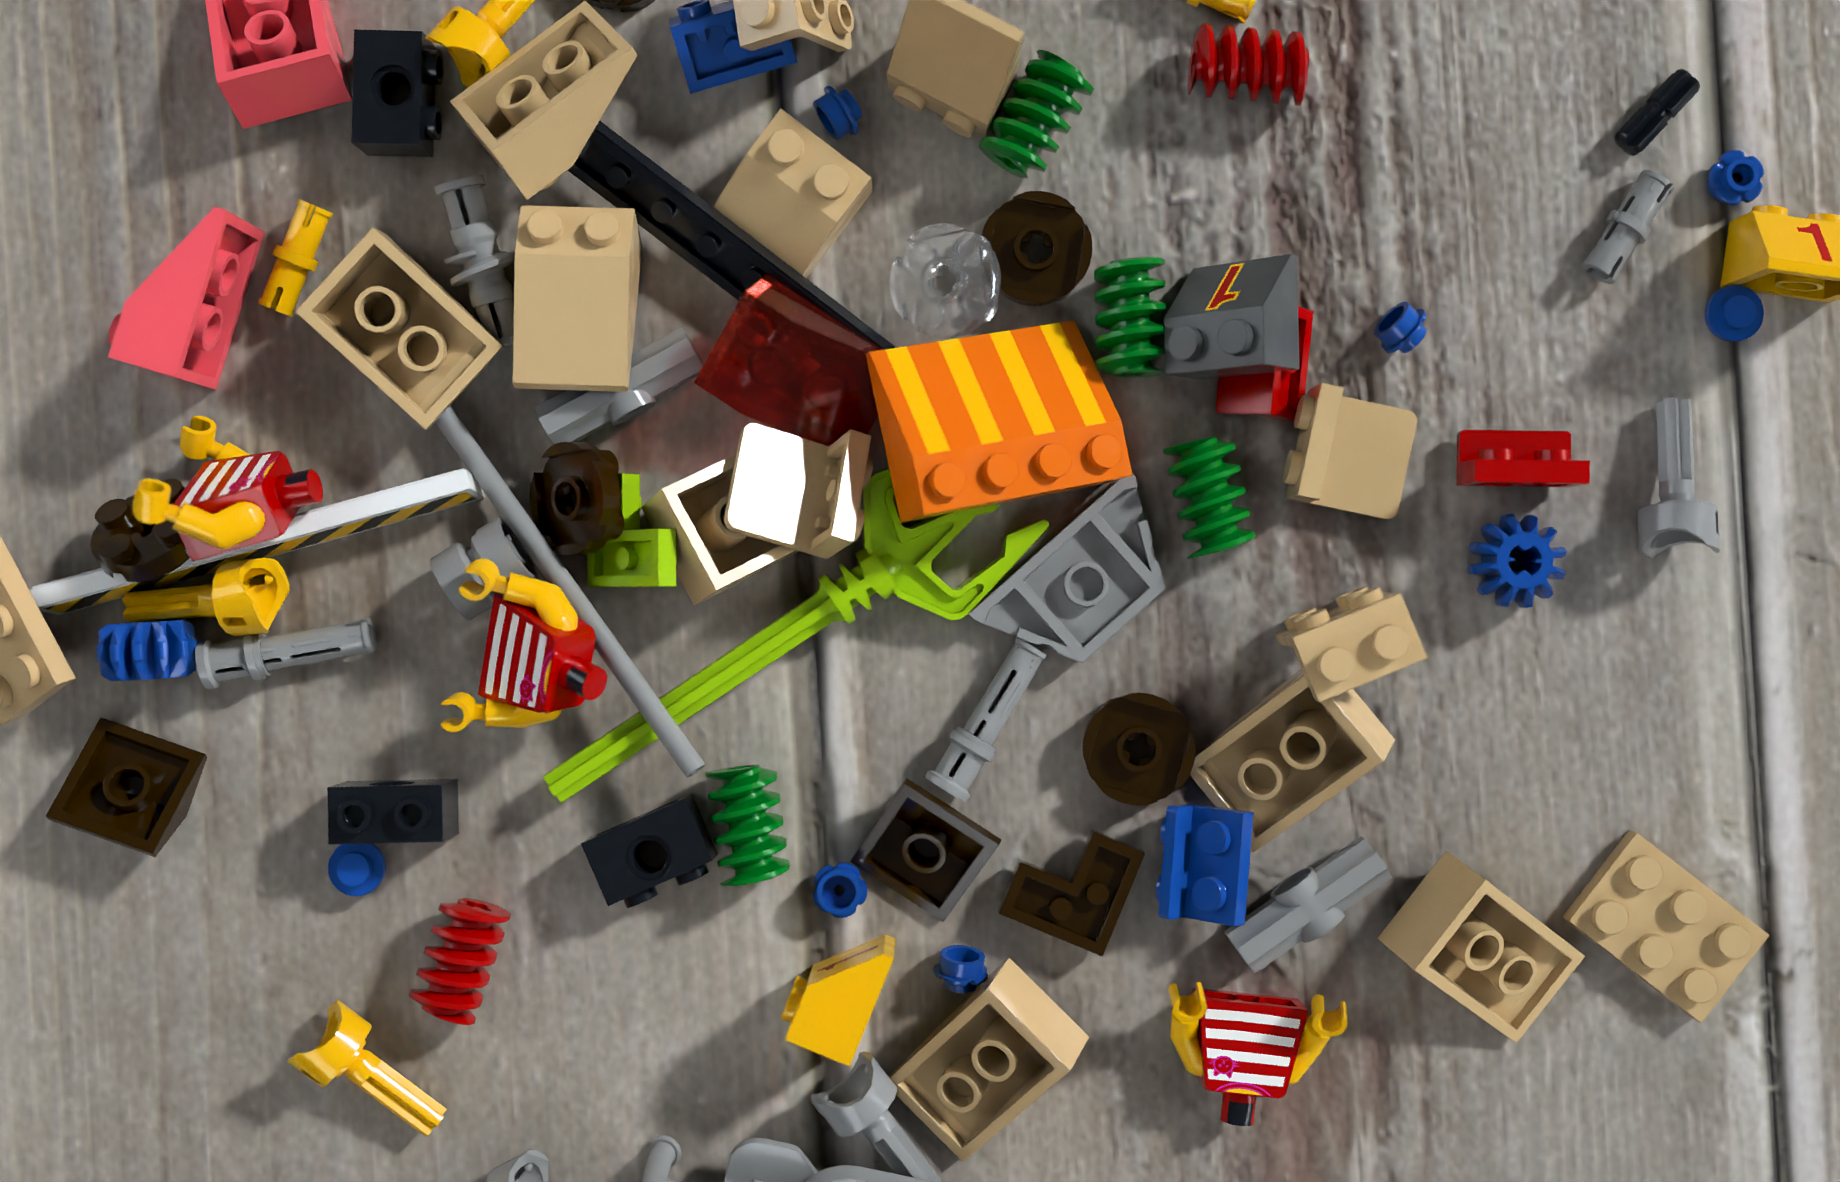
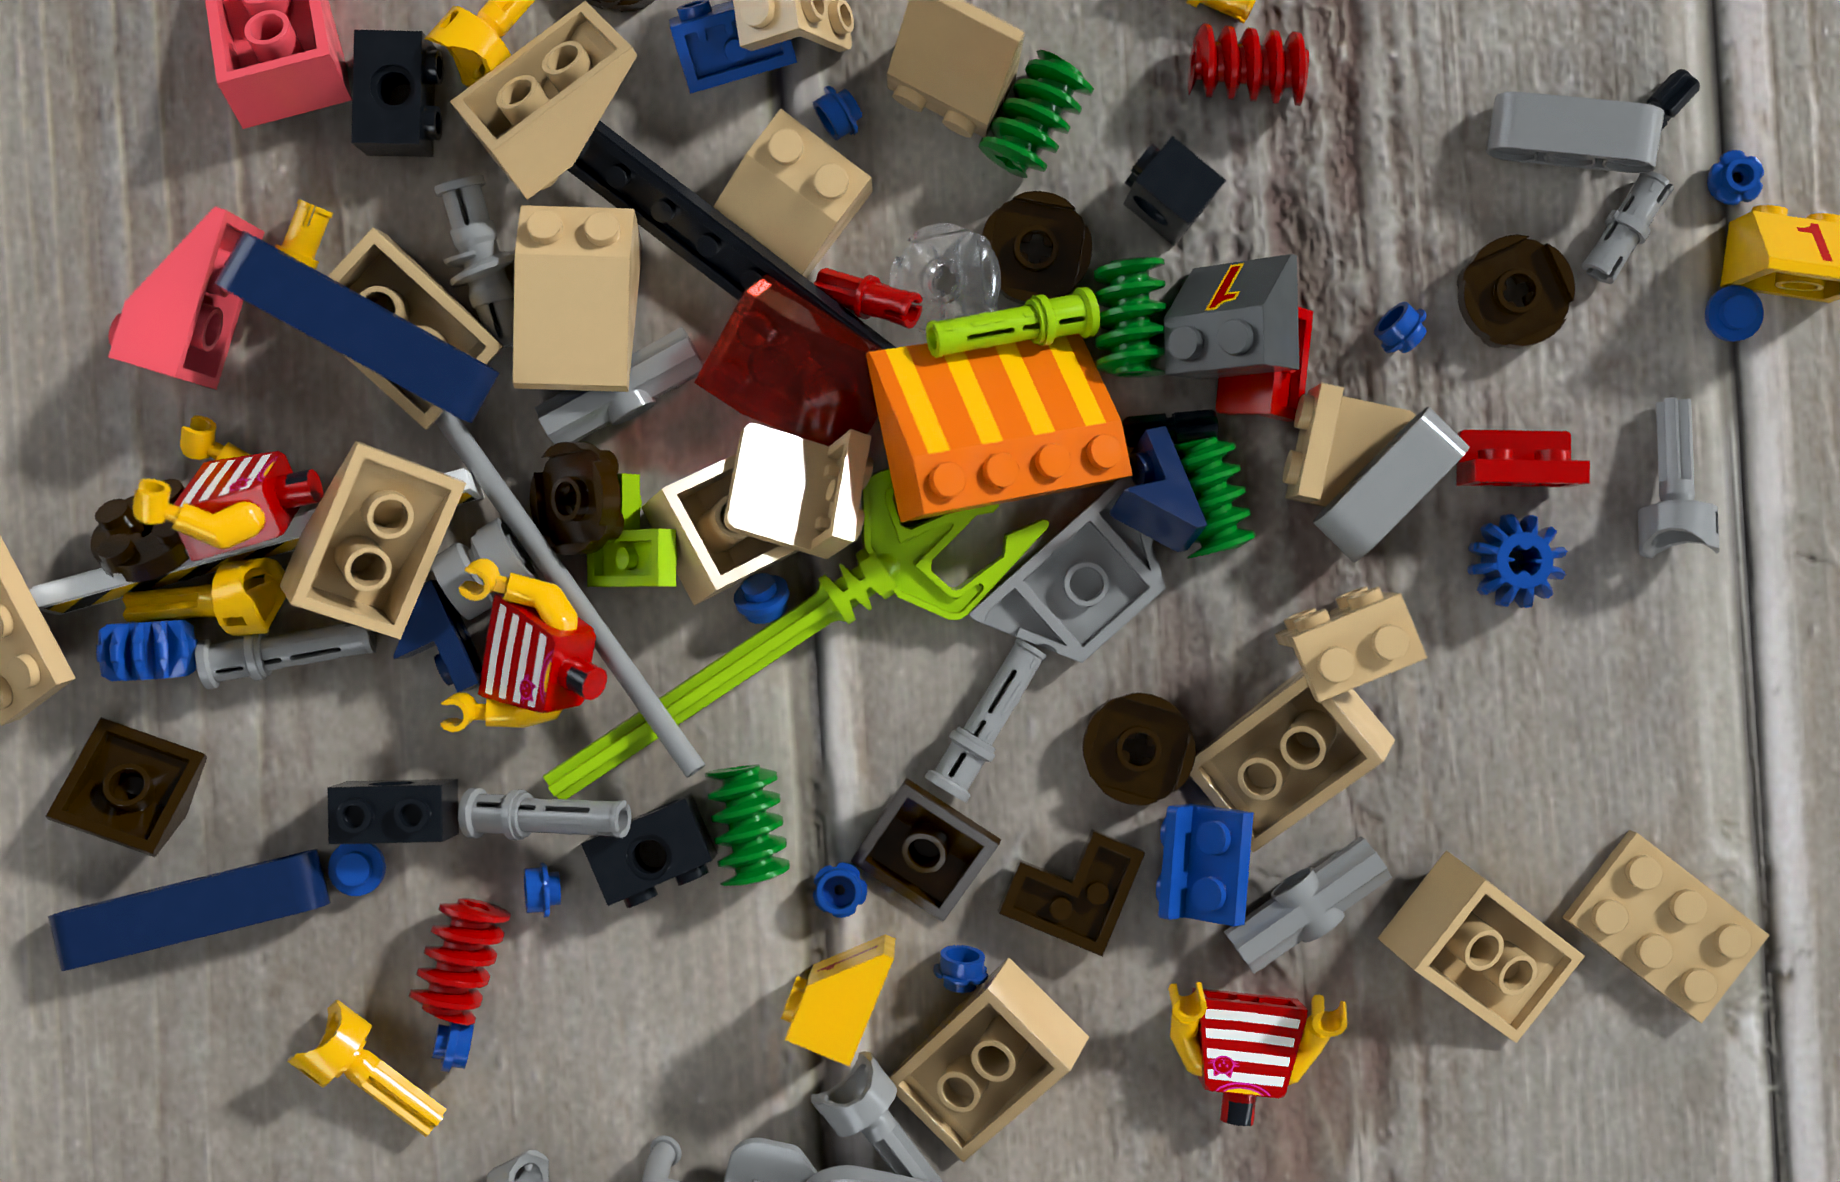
(189, 910): none -> dark blue beam
(356, 327): none -> dark blue beam
(372, 540): none -> tan slope
(440, 624): none -> dark blue slope
(452, 1045): none -> blue plate
(521, 814): none -> light grey pin
(541, 889): none -> blue plate
(762, 598): none -> blue plate
(871, 297): none -> red axle
(1037, 321): none -> lime pin
(1163, 499): none -> dark blue slope
(1171, 188): none -> black brick
(1182, 426): none -> black piece
(1391, 484): none -> light grey beam
(1527, 261): none -> dark brown plate
(1575, 132): none -> light grey beam

